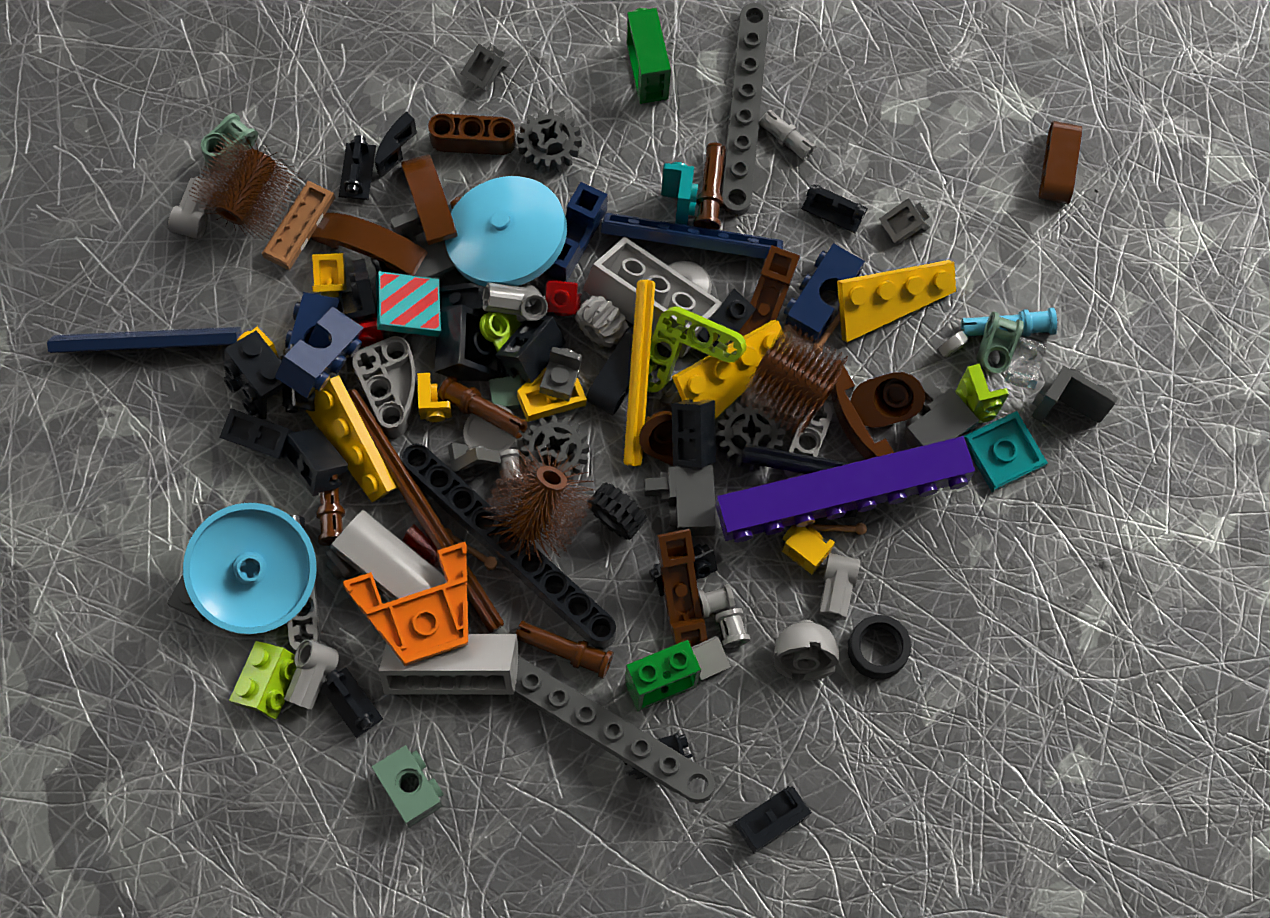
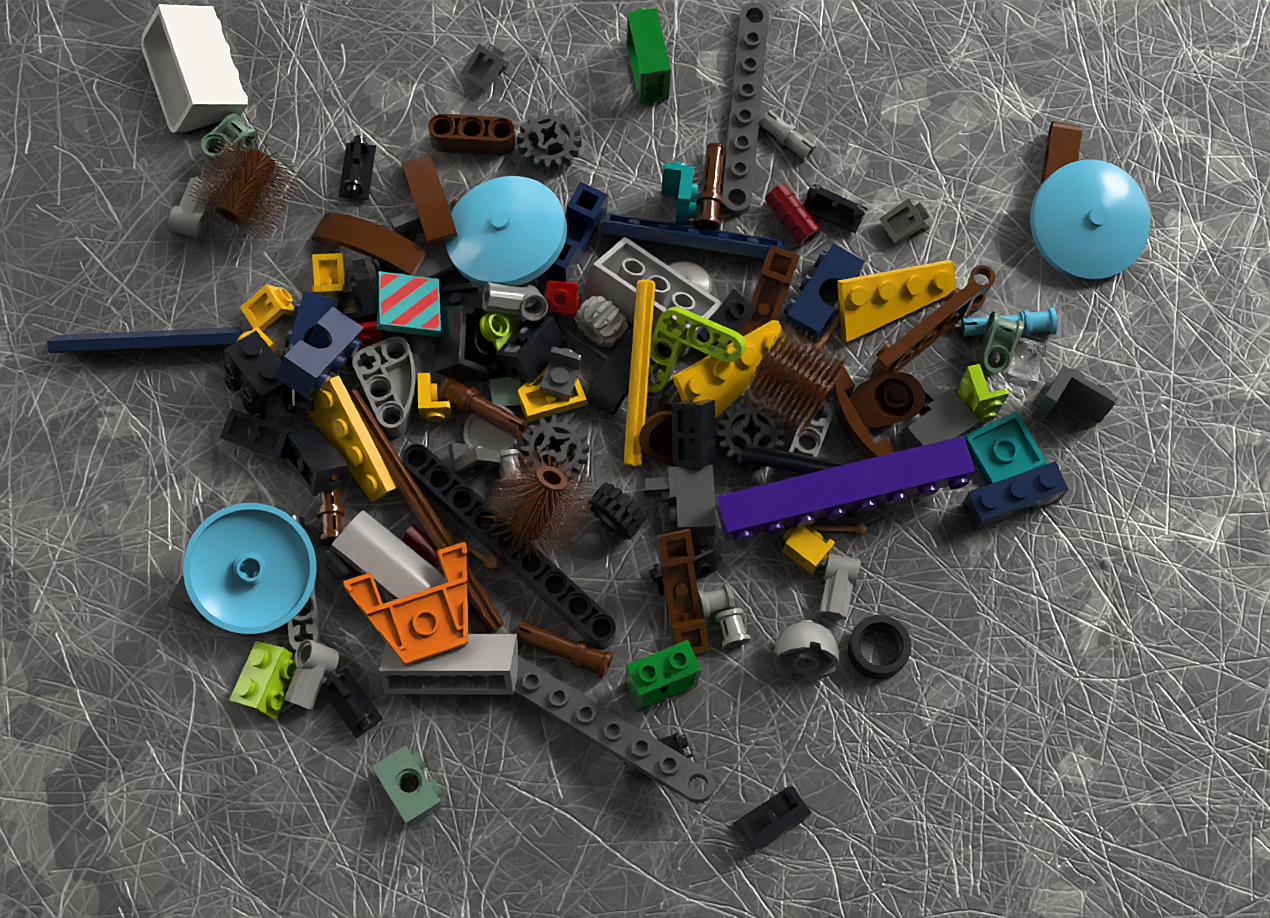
(191, 67): none -> white windscreen
(267, 306): none -> yellow bracket
(298, 225): medium nougat plate -> none
(390, 151): black slope -> none
(710, 657): light grey tile -> none
(792, 214): none -> dark red axle
(953, 344): light grey tile -> none
(957, 306): none -> reddish brown hinge
(1029, 489): none -> dark blue arch
(1090, 220): none -> medium azure dish

